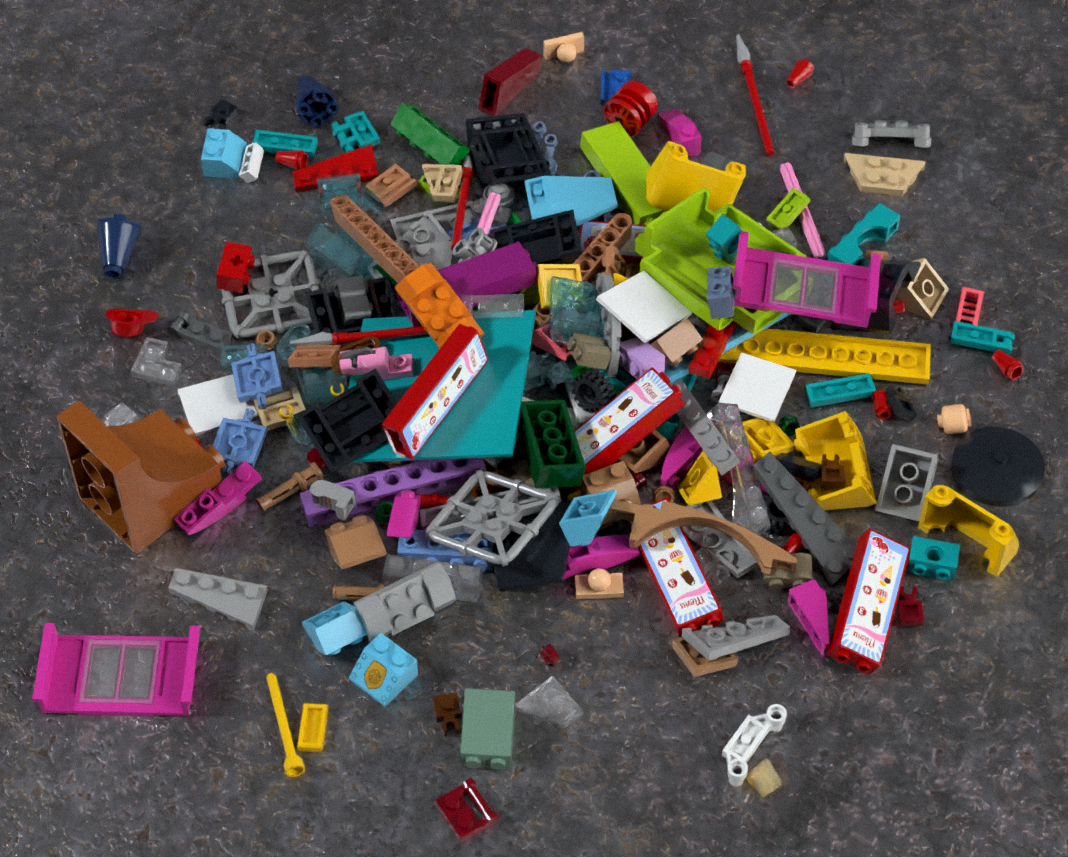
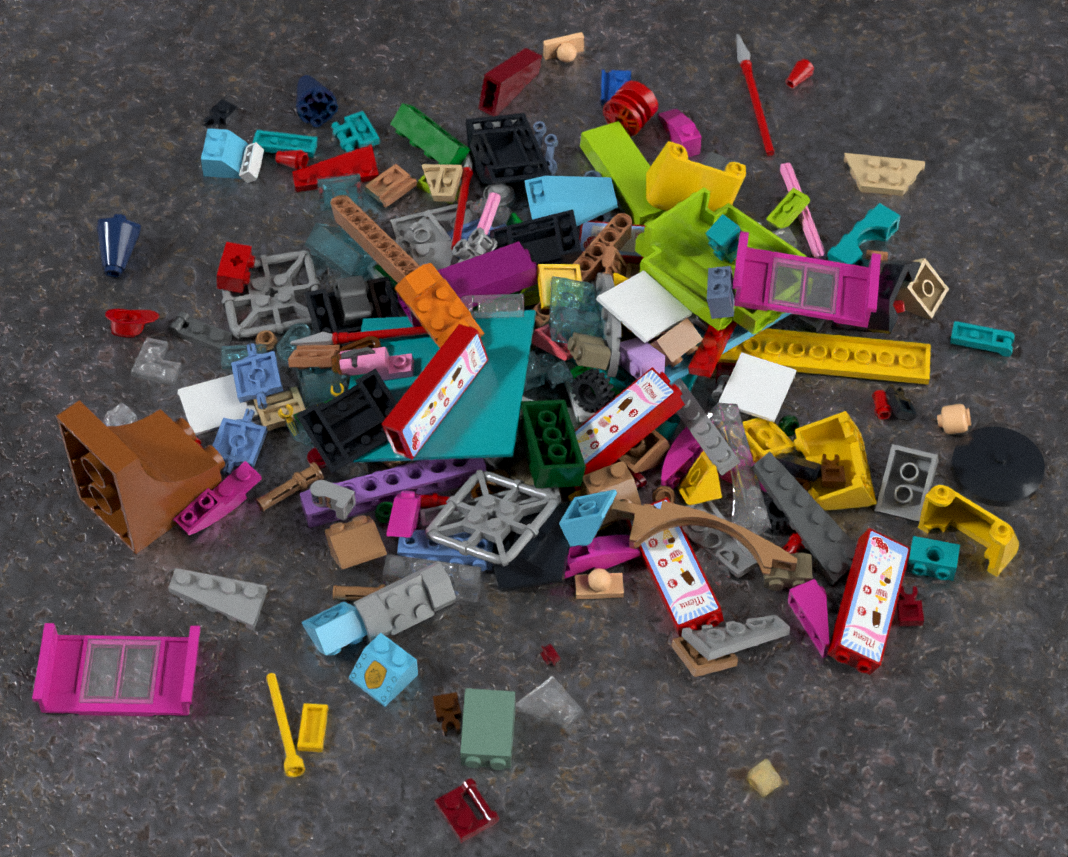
(747, 740): white plate -> none
(839, 390): teal plate -> none
(900, 129): light grey plate -> none
(973, 295): coral slope -> none
(1009, 366): red cone -> none

